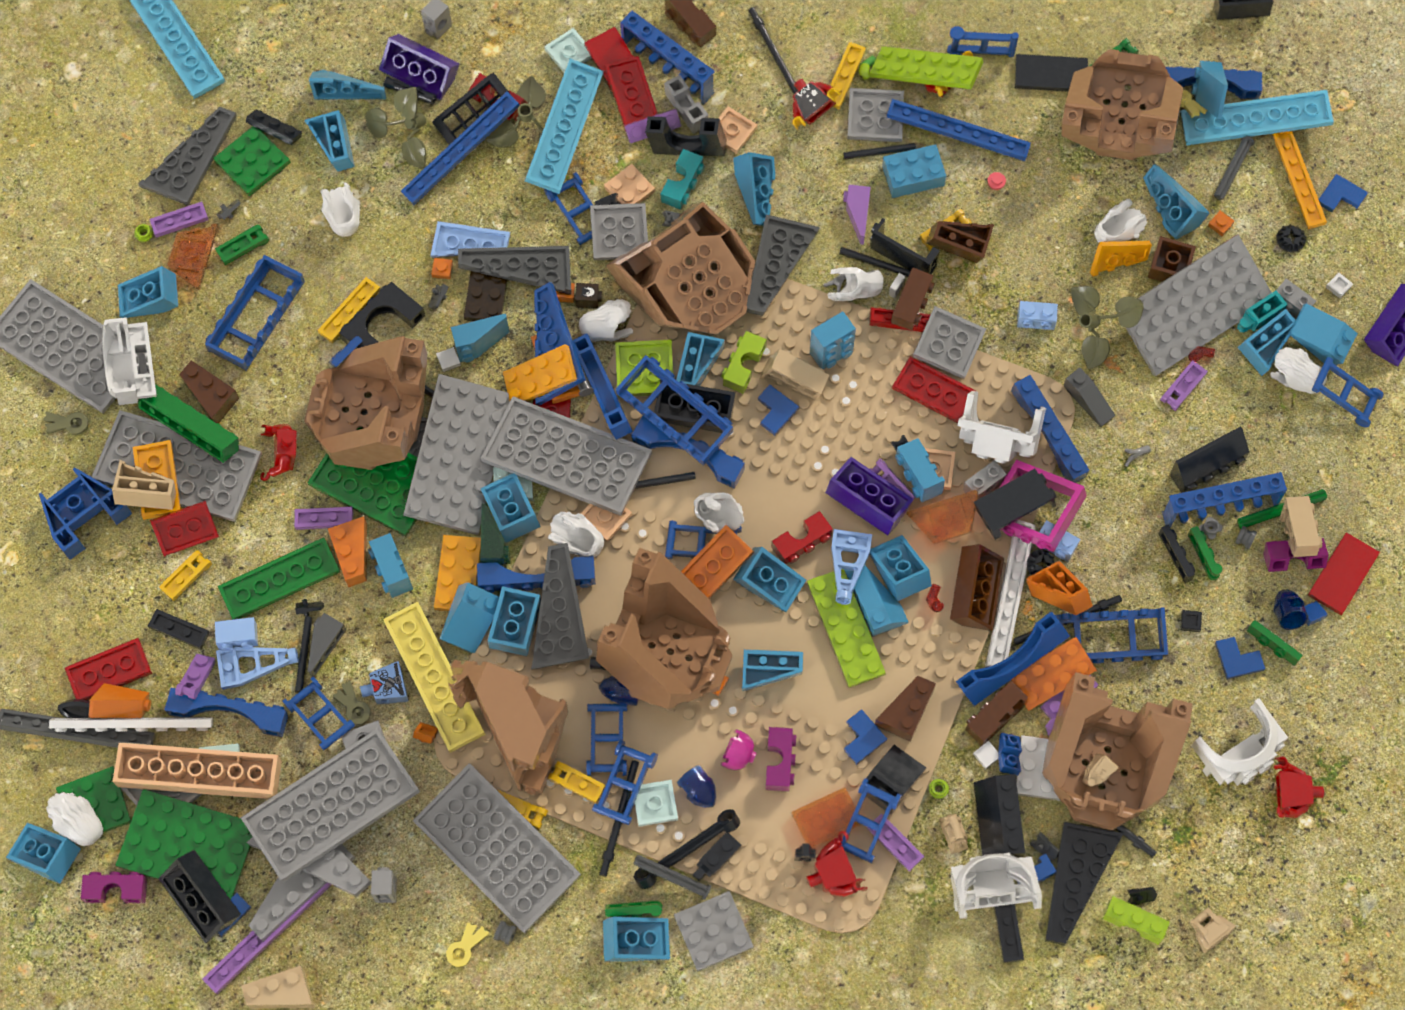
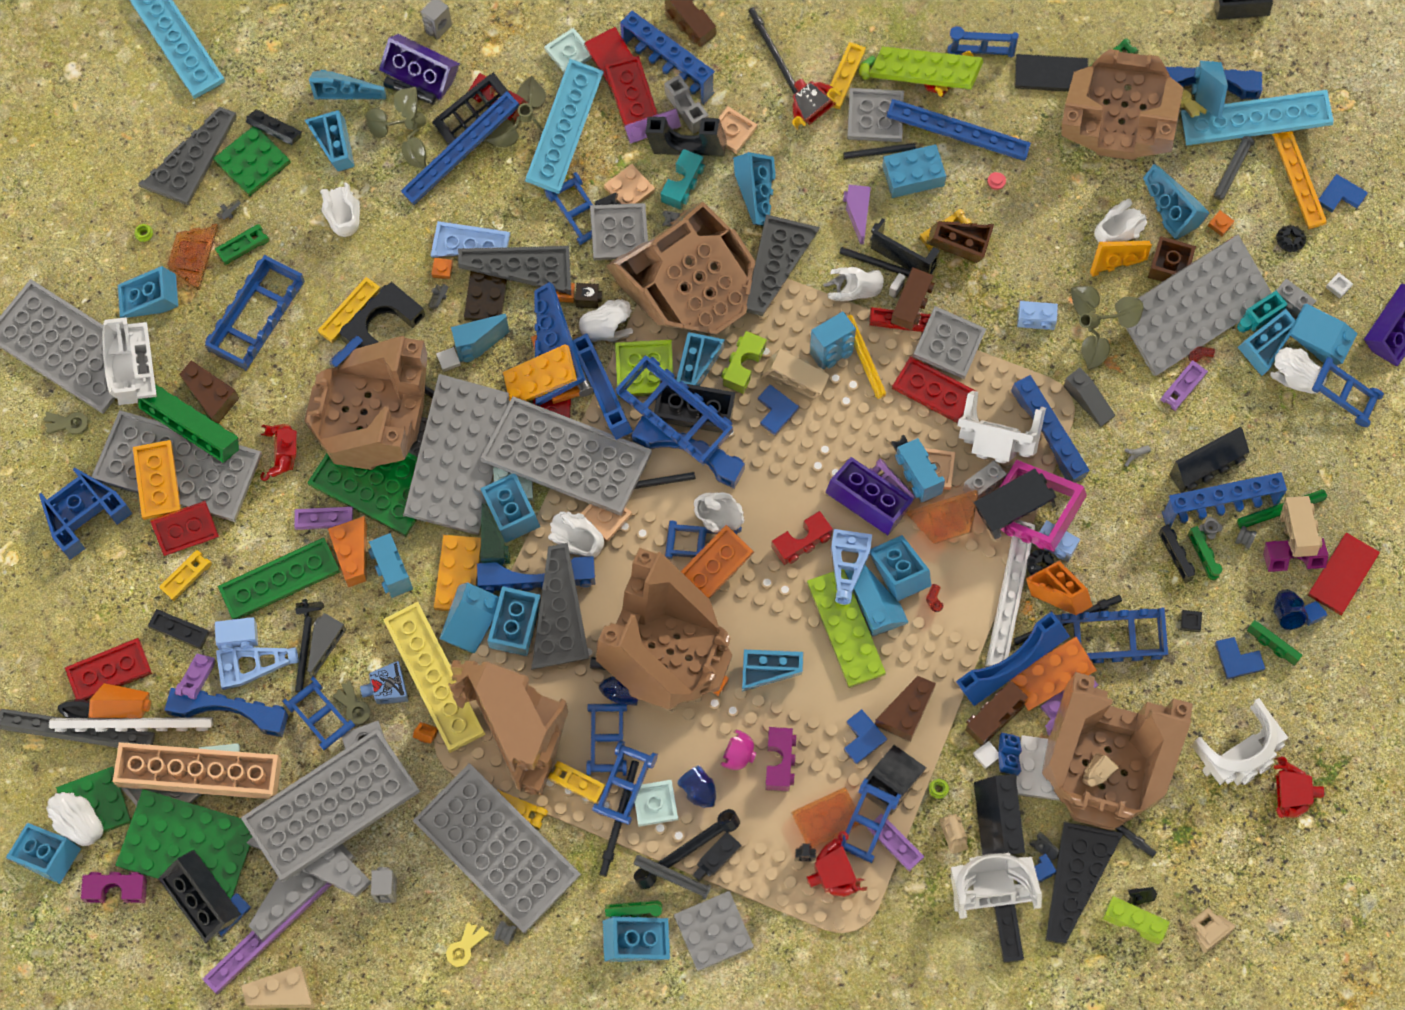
(142, 489): tan wedge -> none
(179, 219): medium lavender plate -> none
(770, 579): dark azure slope -> none
(867, 362): none -> yellow axle
(977, 587): reddish brown slope -> none

